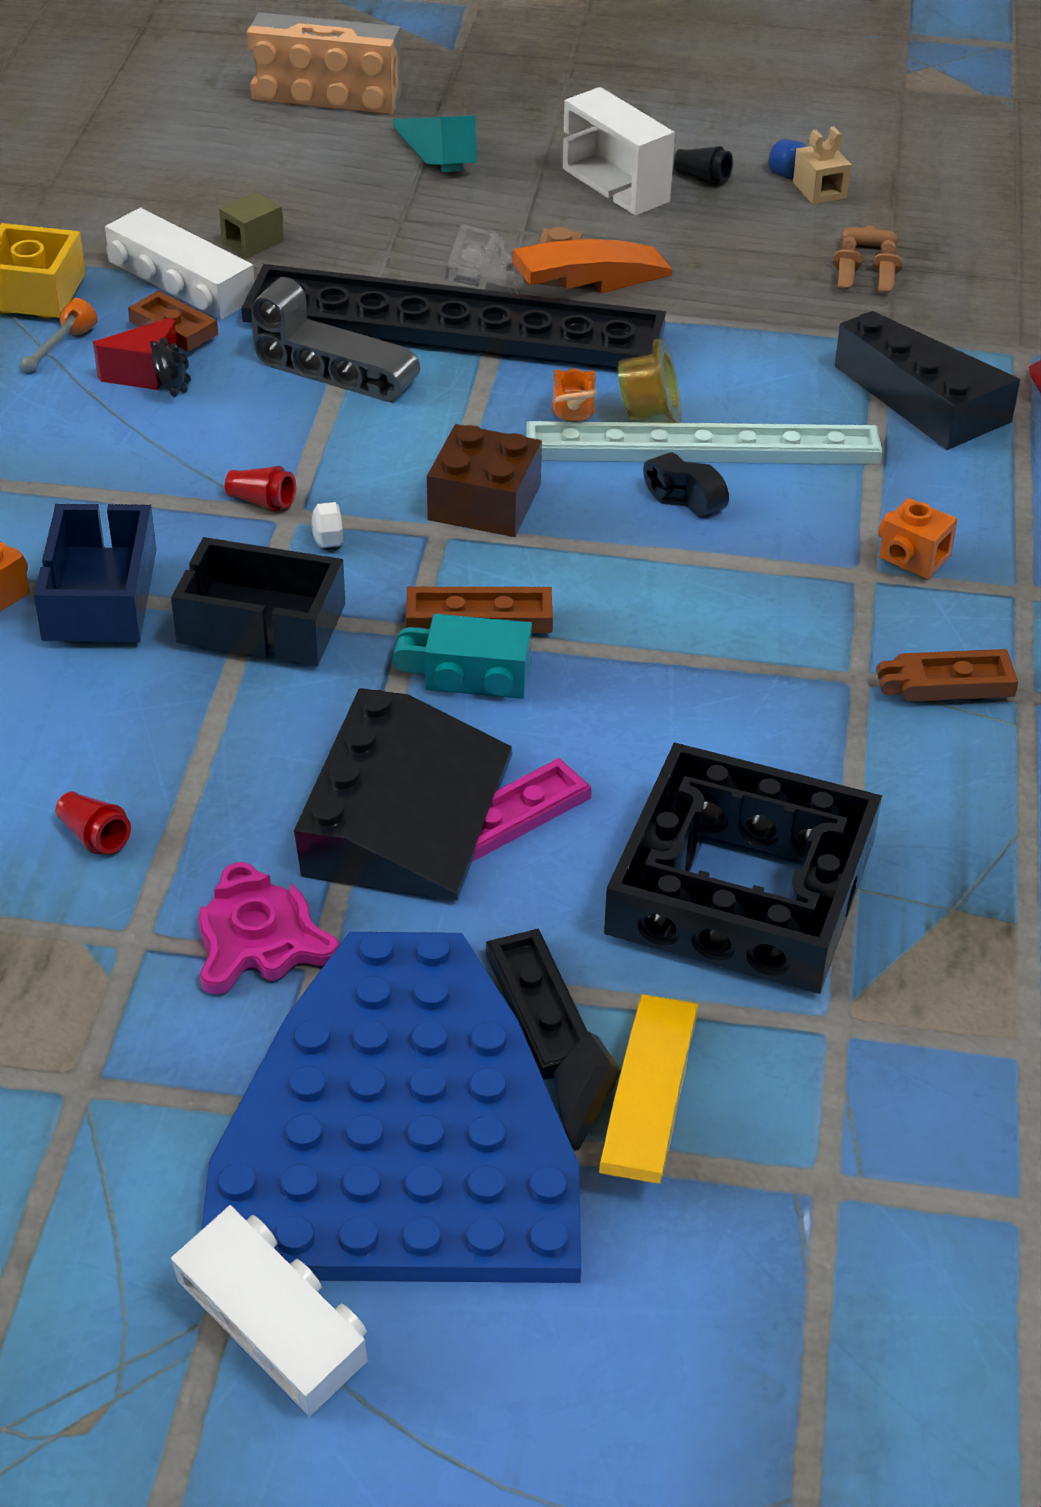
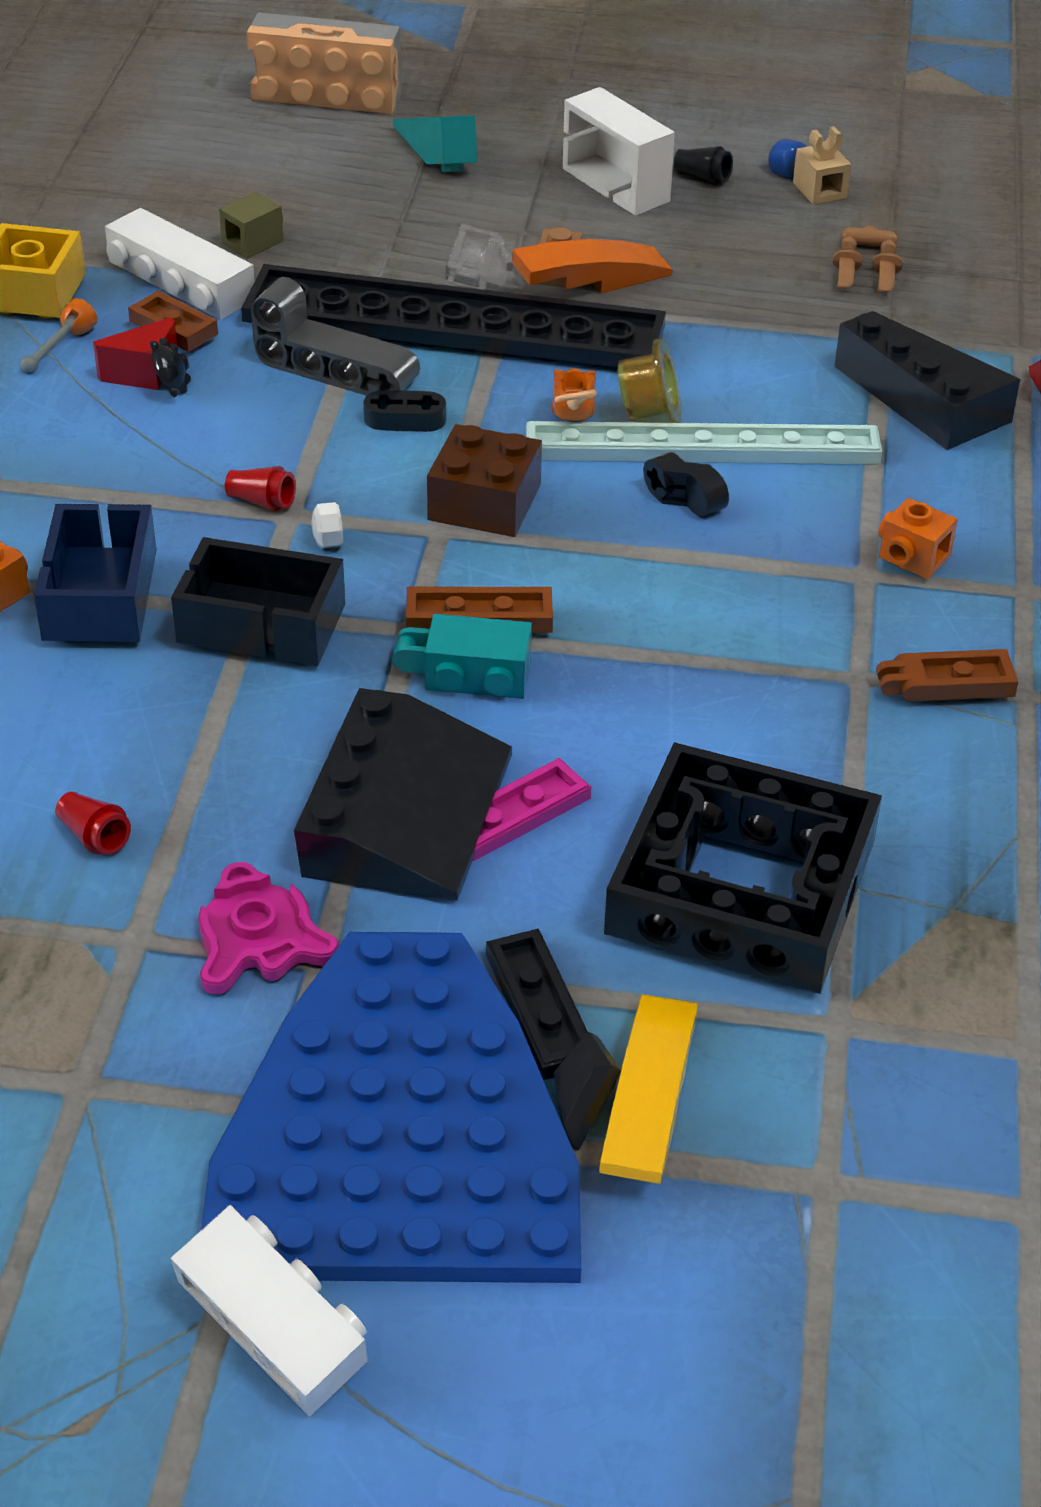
(405, 410): none -> black beam

